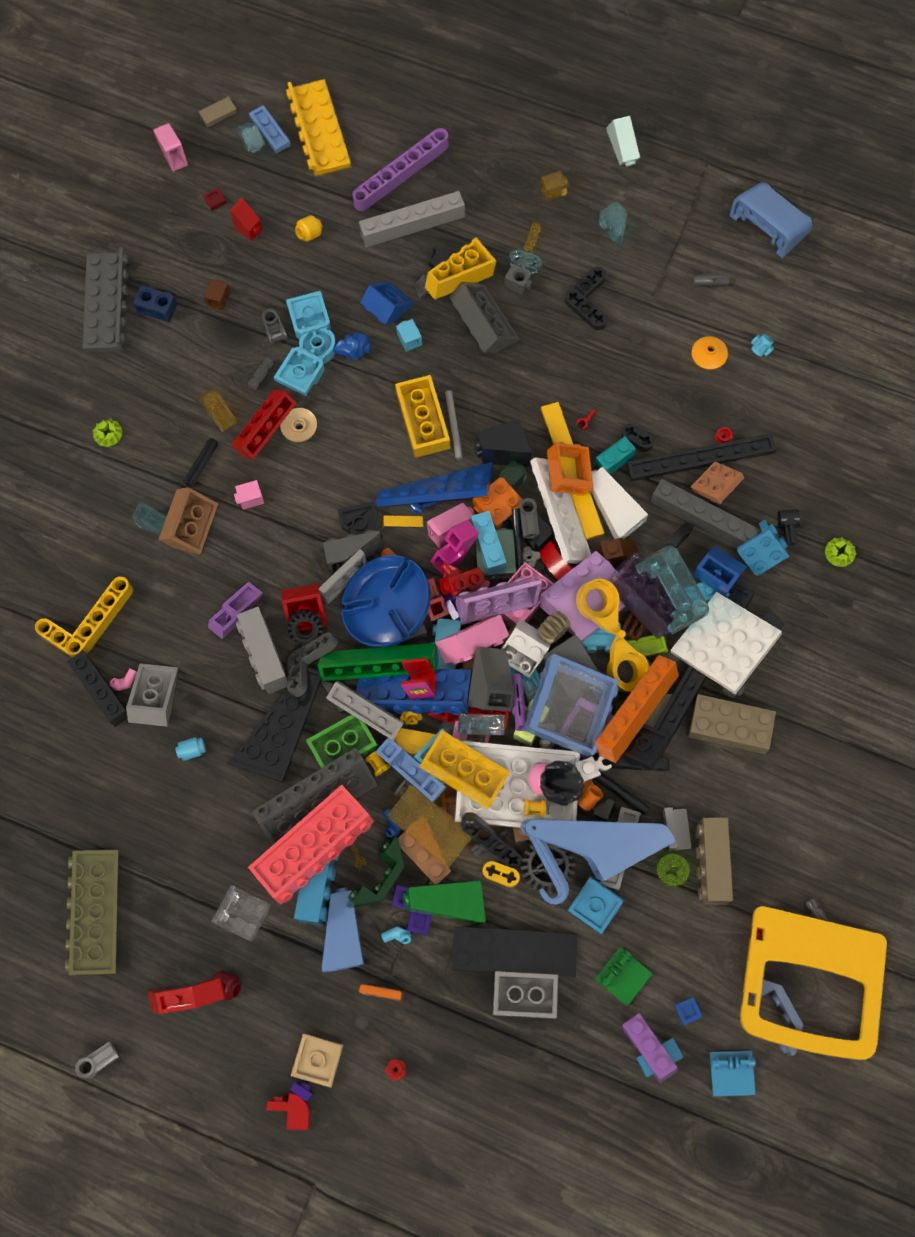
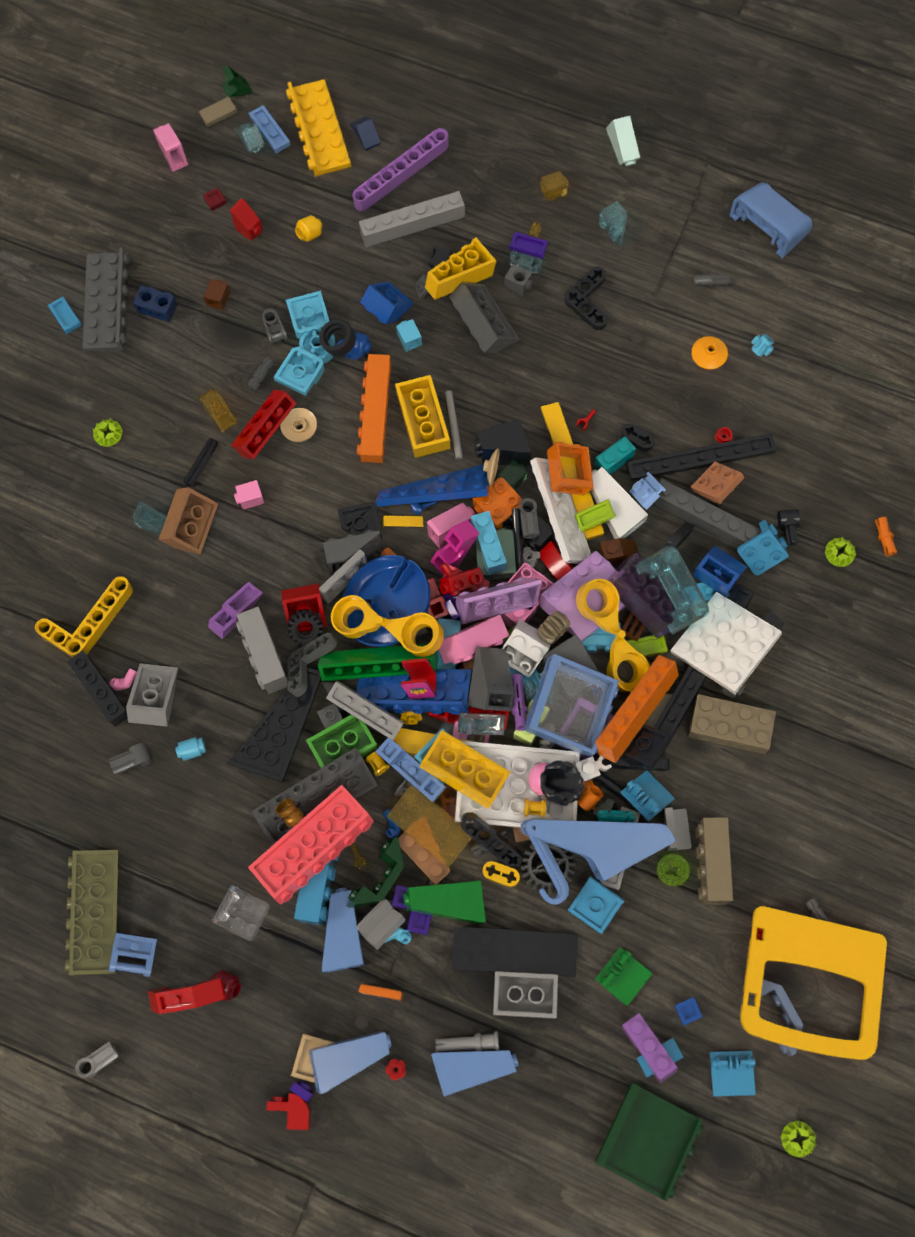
(64, 315): none -> dark azure tile
(132, 947): none -> medium blue plate
(134, 758): none -> dark grey piece
(235, 83): none -> dark green slope
(287, 810): none -> pearl gold wheel
(328, 329): none -> black tyre
(329, 715): none -> dark grey brick
(345, 1058): none -> medium blue slope
(366, 132): none -> dark blue slope
(375, 408): none -> orange brick
(380, 924): none -> light grey panel
(403, 628): none -> yellow piece
(467, 1069): none -> medium blue slope
(477, 1042): none -> light grey pin
(491, 465): none -> tan dish
(528, 245): none -> dark purple tile
(595, 515): none -> lime tile
(616, 816): none -> teal axle
(647, 490): none -> light blue plate
(647, 795): none -> dark azure hinge
(649, 1142): none -> dark green panel
(793, 1148): none -> lime gear
(886, 536): none -> orange pin

